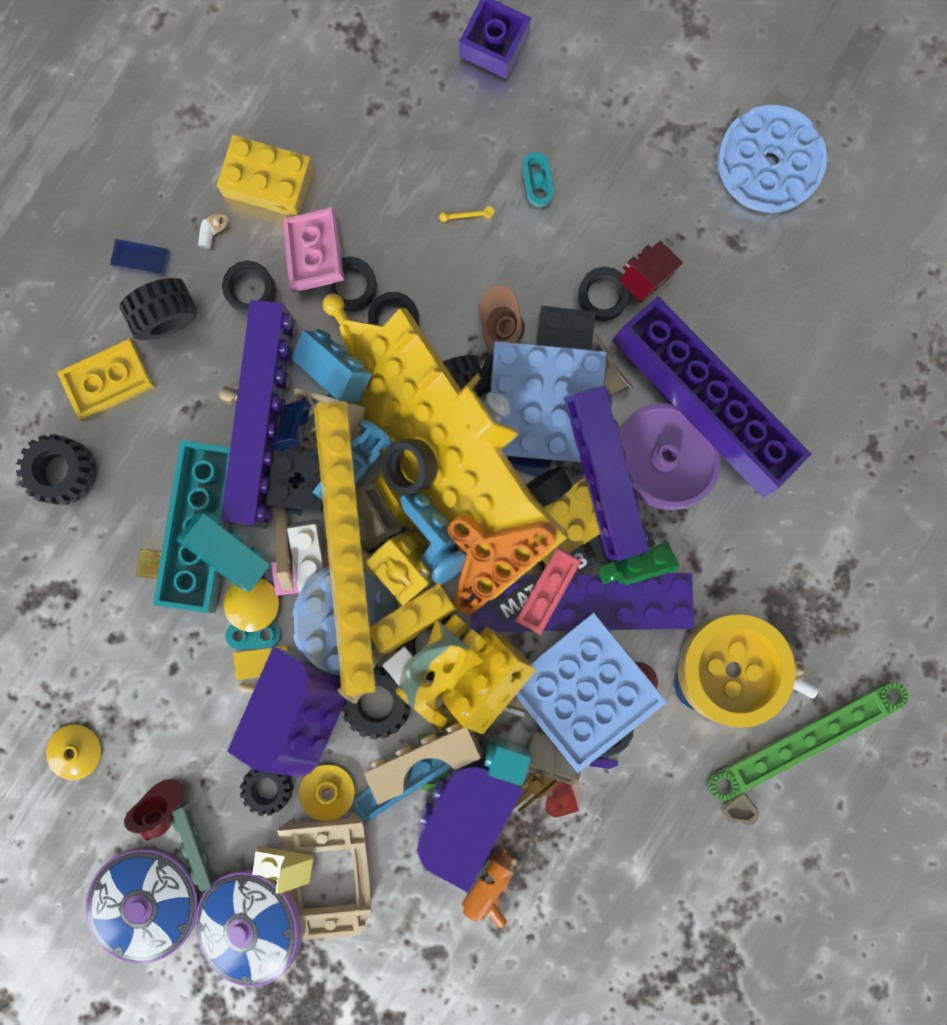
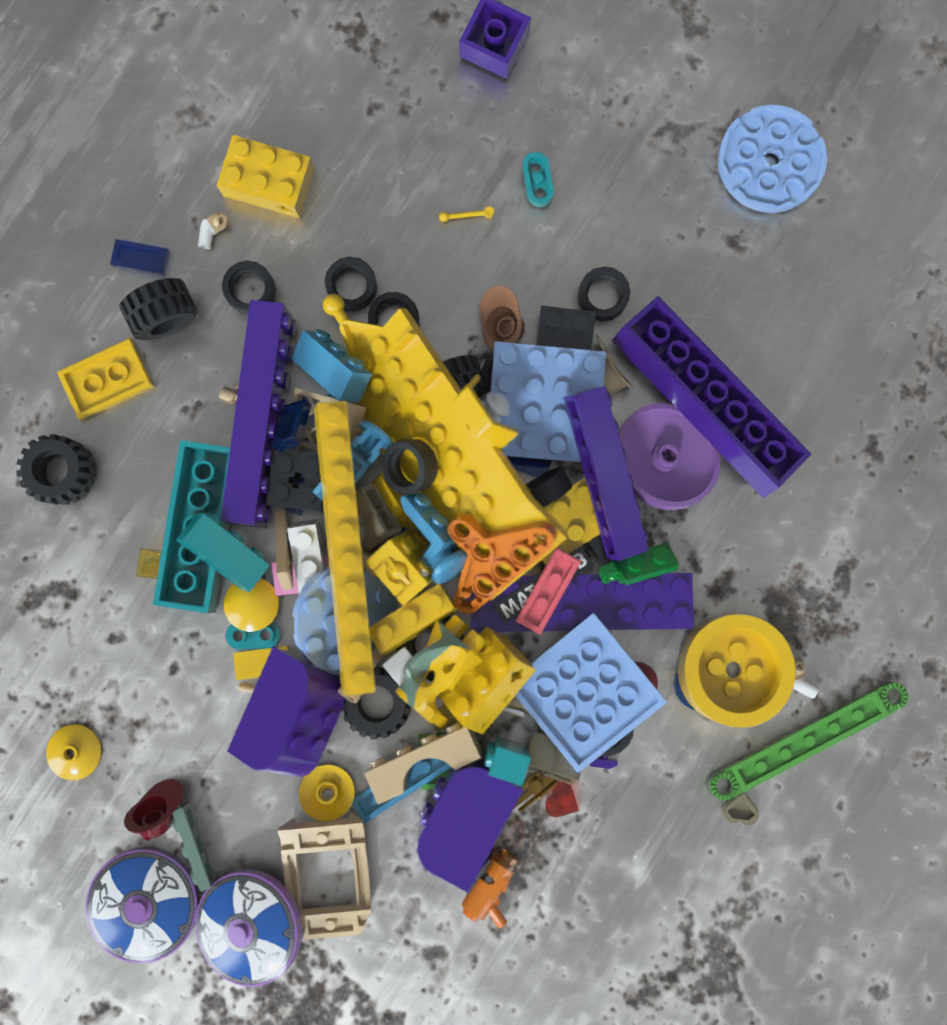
(261, 805): black tyre -> none
(283, 866): light yellow slope -> none
(313, 249): bright pink tile -> none
(650, 270): dark red brick -> none

